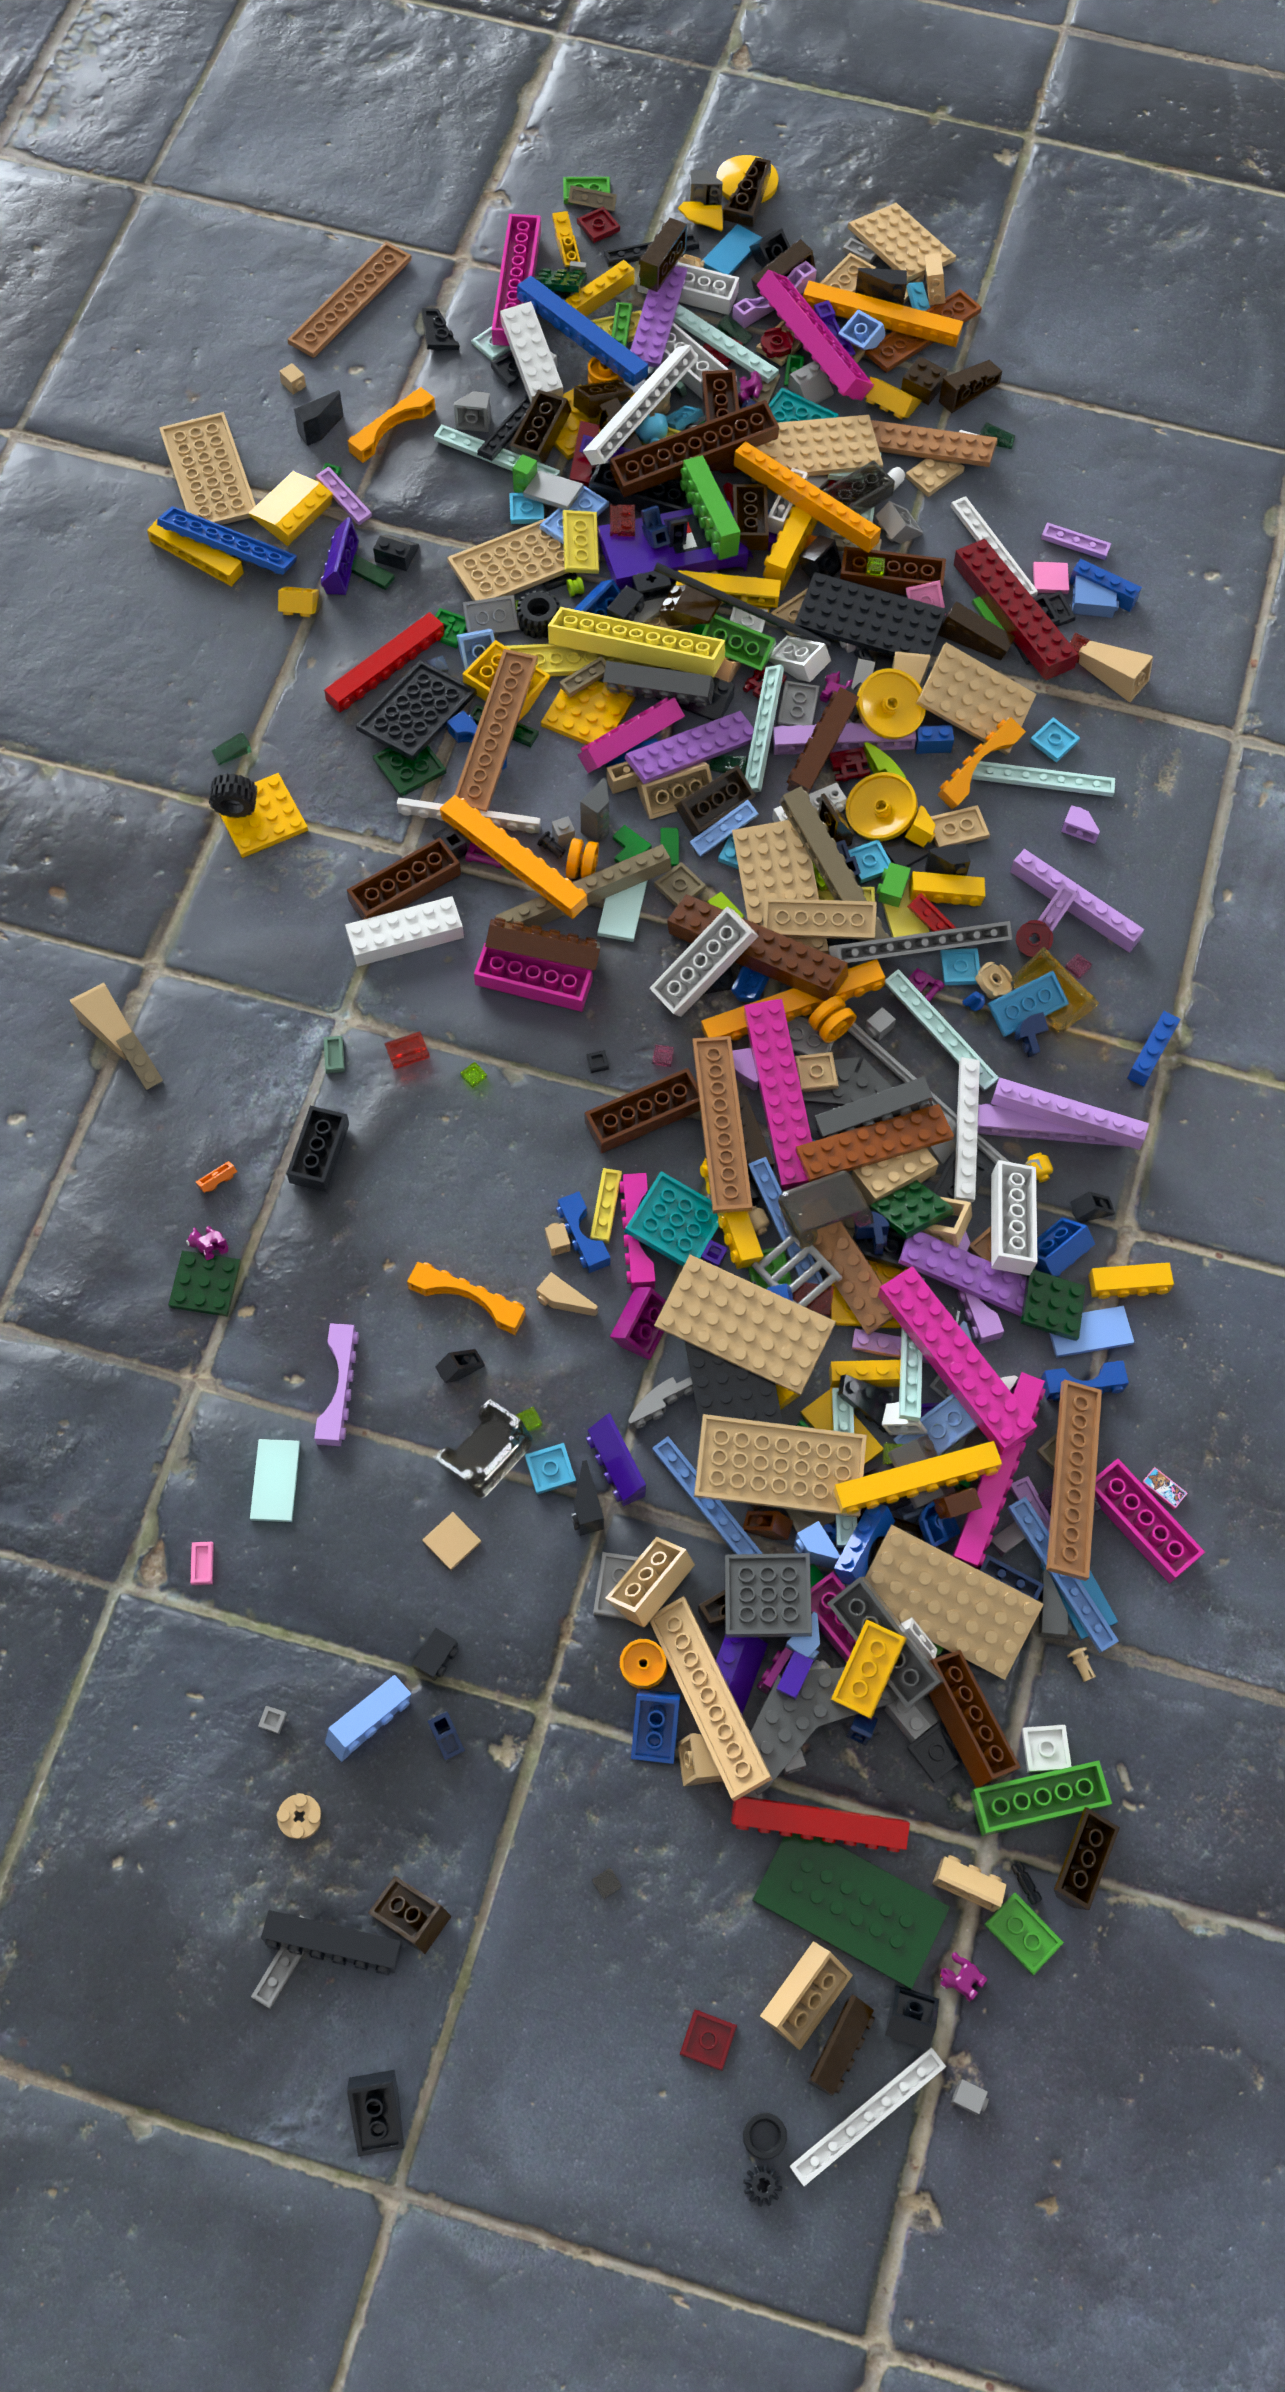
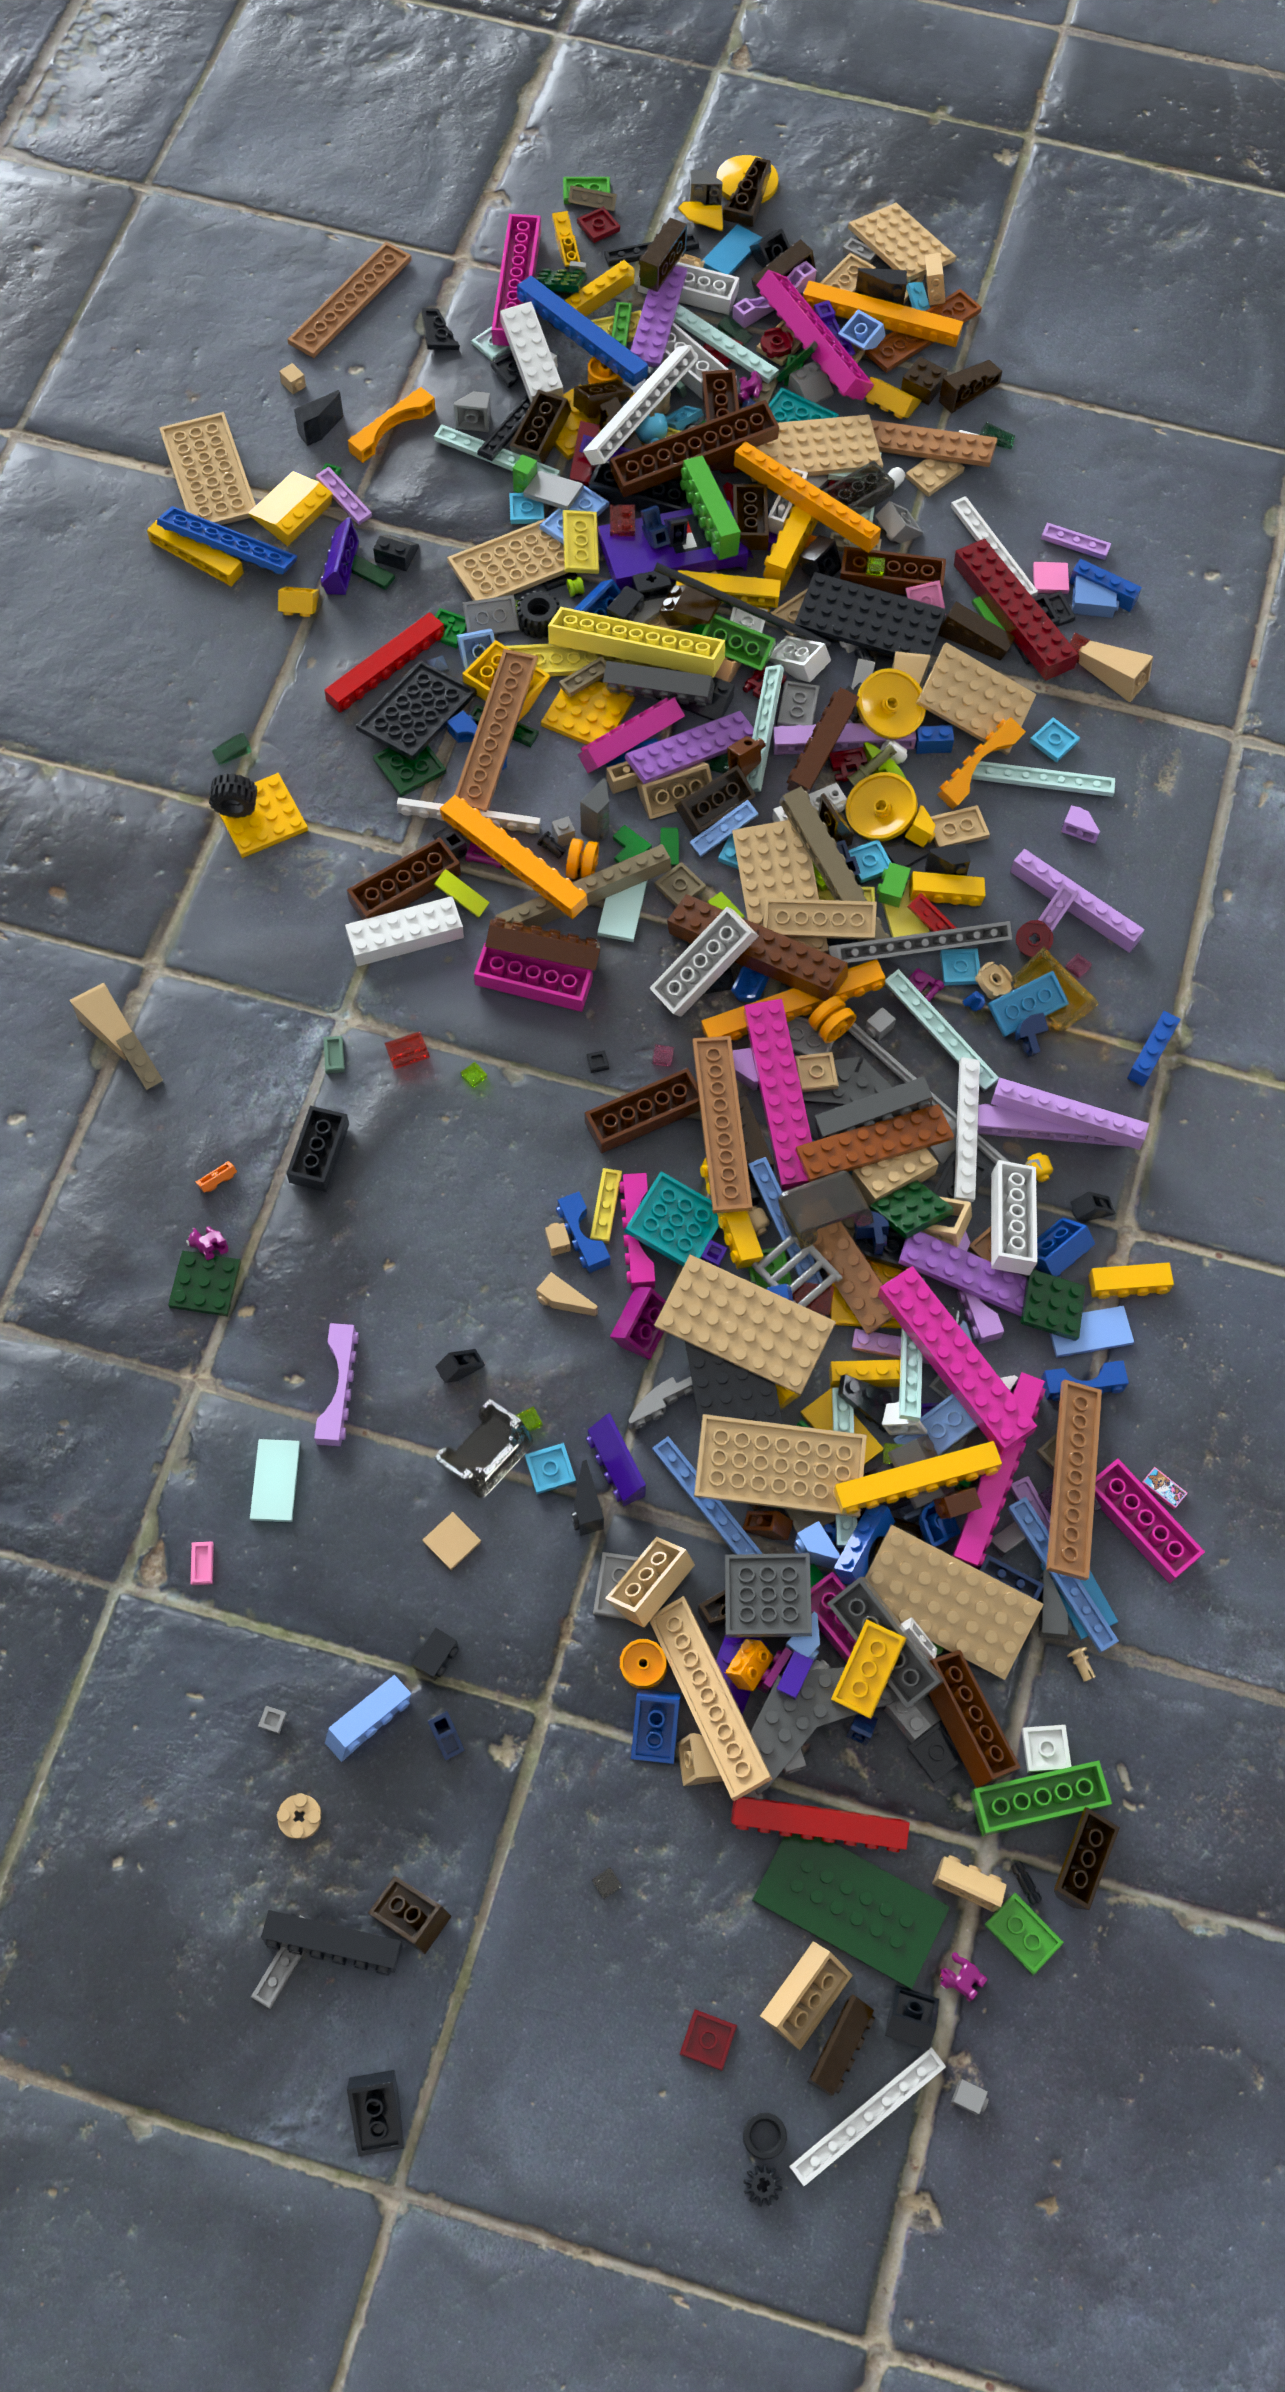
(430, 1281): light orange arch -> none
(461, 893): none -> neon yellow tile
(745, 754): none -> reddish brown torso
(749, 1664): none -> light orange brick
(797, 361): none -> dark green tile
(833, 685): magenta animal -> none
(872, 765): none -> olive pin
(901, 754): none -> white brick

